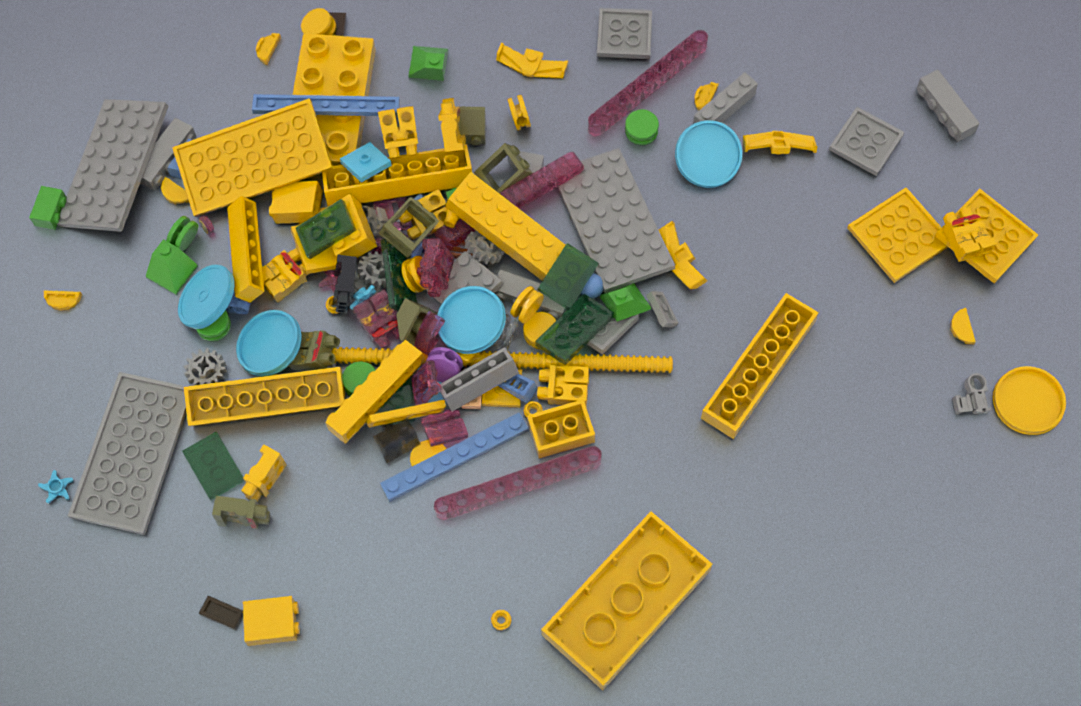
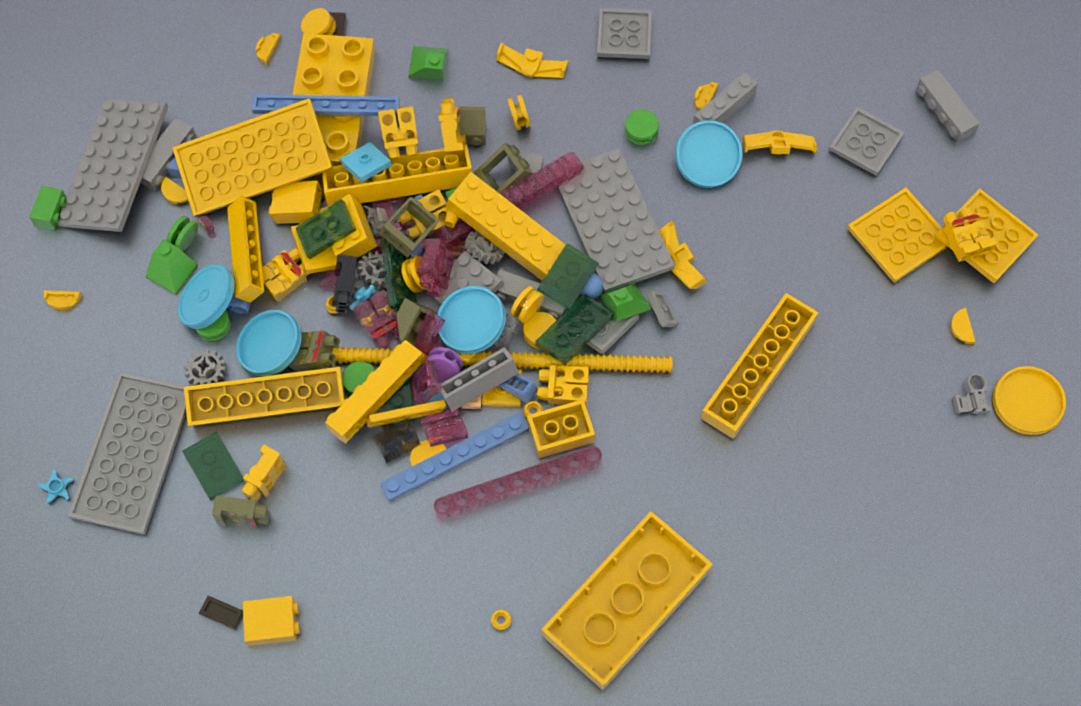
(645, 89): clear pink beam -> none

